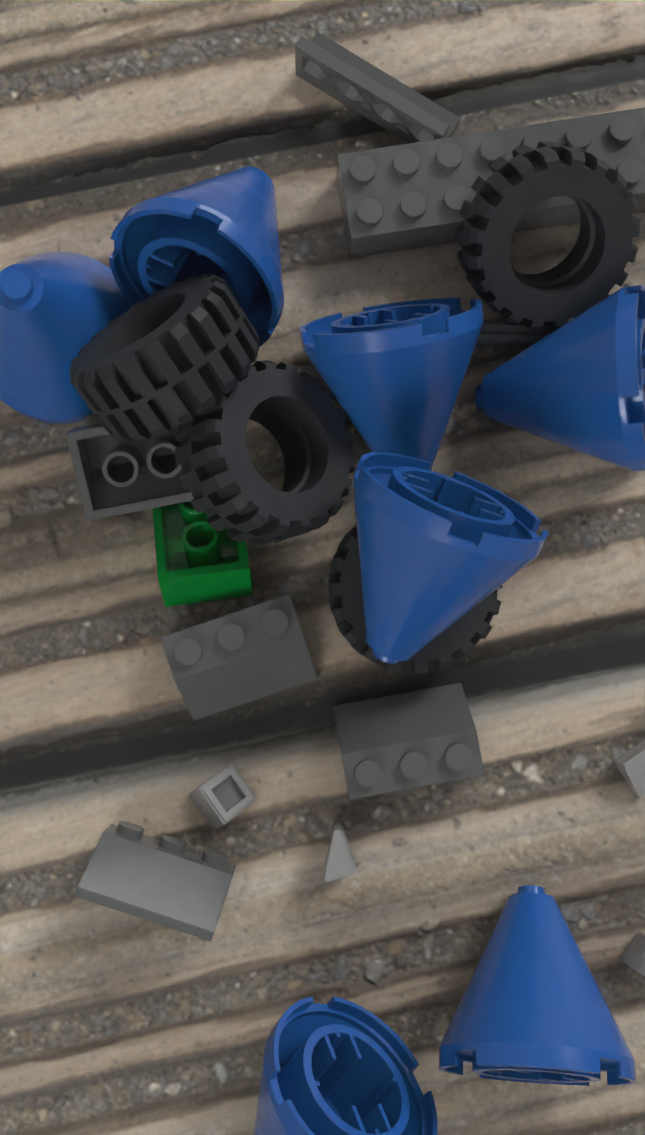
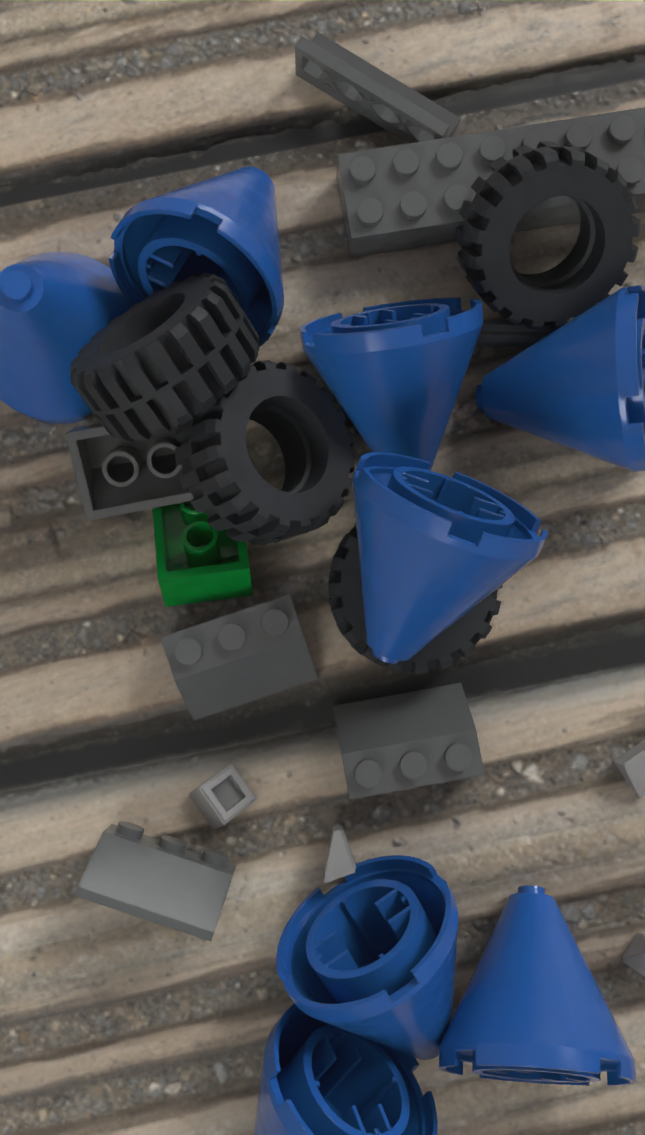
(377, 955): none -> blue cone

